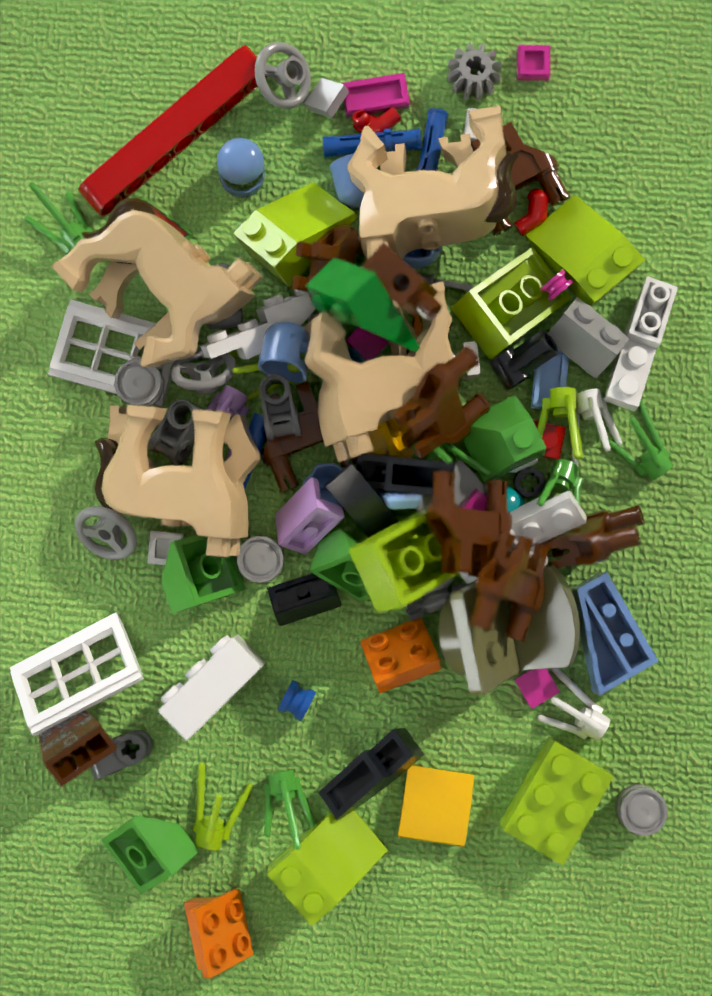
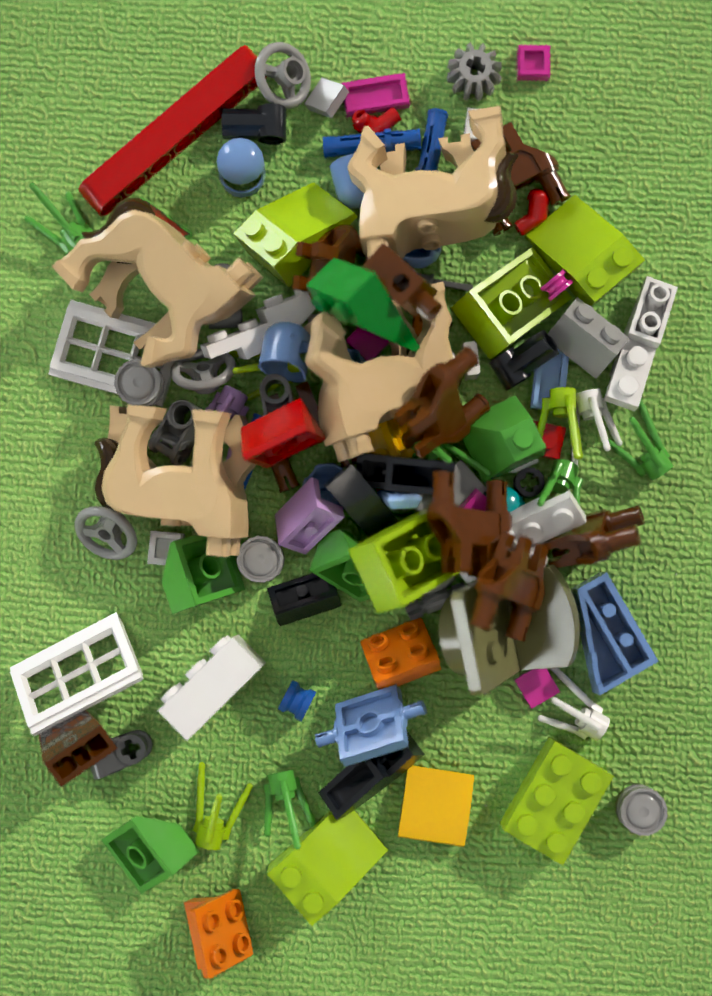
(262, 124): none -> black piece
(280, 435): none -> red slope
(371, 725): none -> medium blue plate

